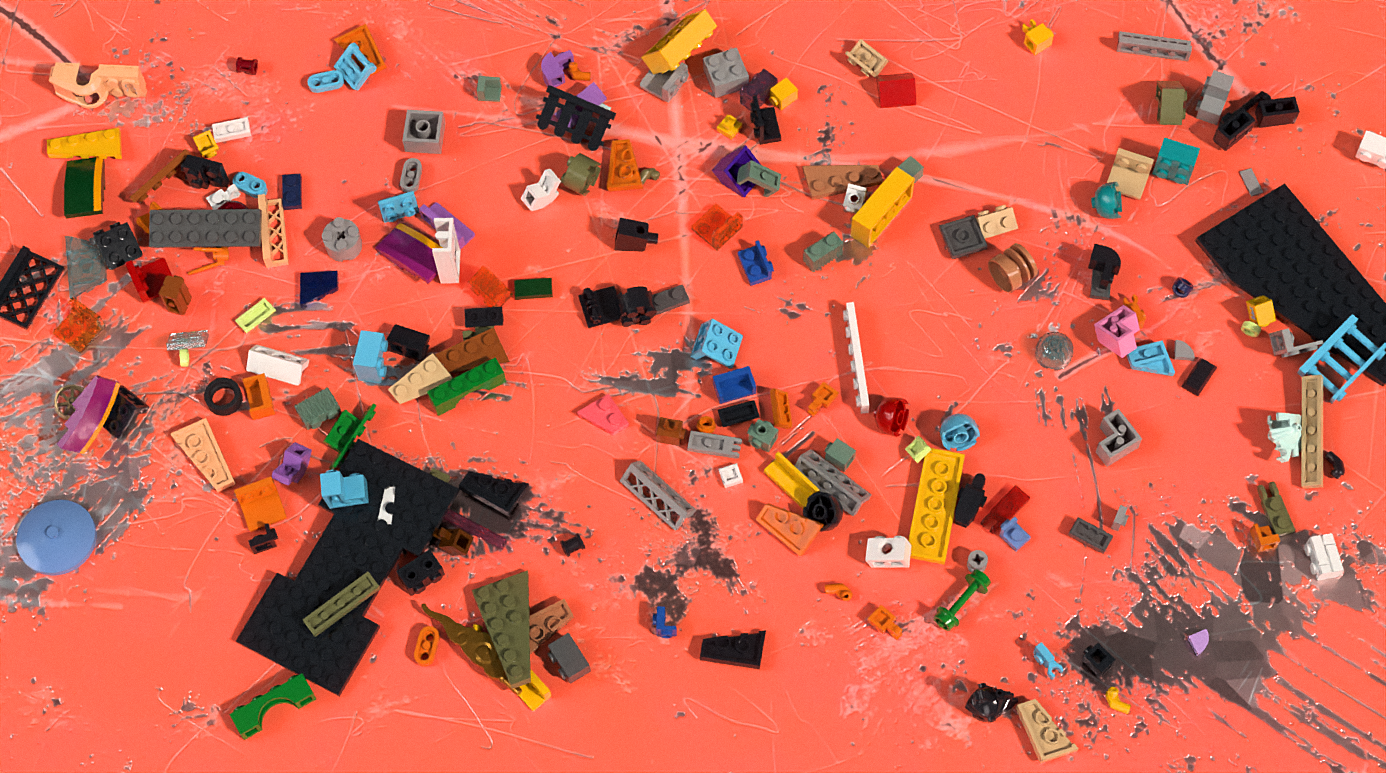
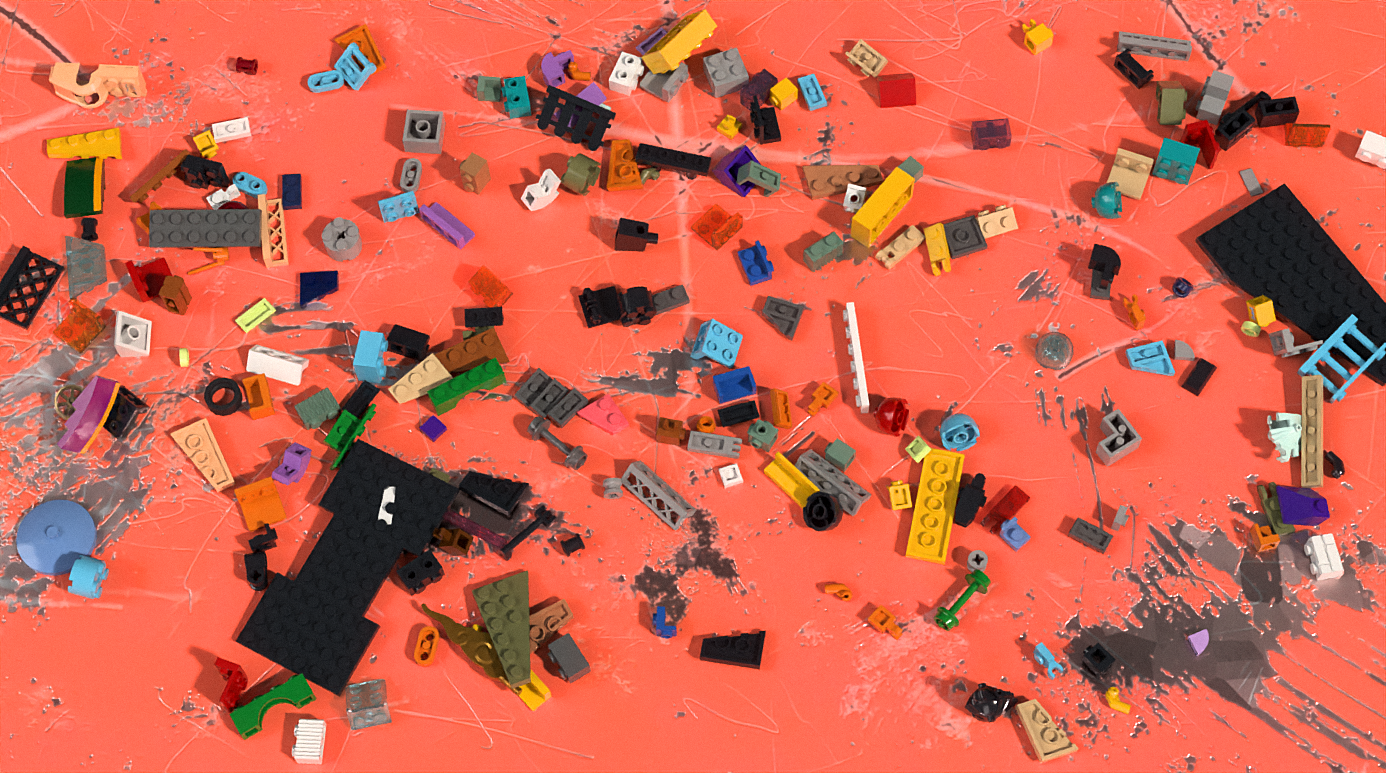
(87, 577): none -> medium azure brick
(89, 229): none -> black bush
(117, 245): black bracket -> none
(132, 335): none -> white slope
(187, 340): clear light blue plate -> none
(236, 683): none -> red bracket
(256, 567): none -> black piece
(309, 741): none -> white brick
(341, 604): olive plate -> none
(343, 491): medium azure brick -> none
(361, 399): none -> black tile
(367, 704): none -> clear light blue bracket
(410, 252): magenta slope -> none
(433, 428): none -> dark purple tile
(448, 257): door -> none
(474, 173): none -> medium nougat brick
(517, 97): none -> teal brick
(533, 288): dark green tile -> none
(539, 428): none -> dark grey piece
(540, 393): none -> dark grey slope
(541, 519): none -> black hinge
(567, 408): none -> dark grey plate
(612, 488): none -> light grey wheel
(626, 74): none -> white brick
(651, 41): none -> lavender tile
(673, 159): none -> black plate
(783, 315): none -> dark grey wing
(789, 527): orange wing -> none
(812, 92): none -> medium azure plate
(897, 558): white brick -> none
(899, 495): none -> yellow bracket
(901, 247): none -> tan plate
(937, 248): none -> yellow hinge
(991, 134): none -> brick
(1012, 268): nougat wheel -> none
(1118, 331): bright pink brick -> none
(1132, 69): none -> black hinge
(1202, 135): none -> red bracket
(1302, 506): none -> dark purple slope
(1306, 134): none -> clear orange bracket

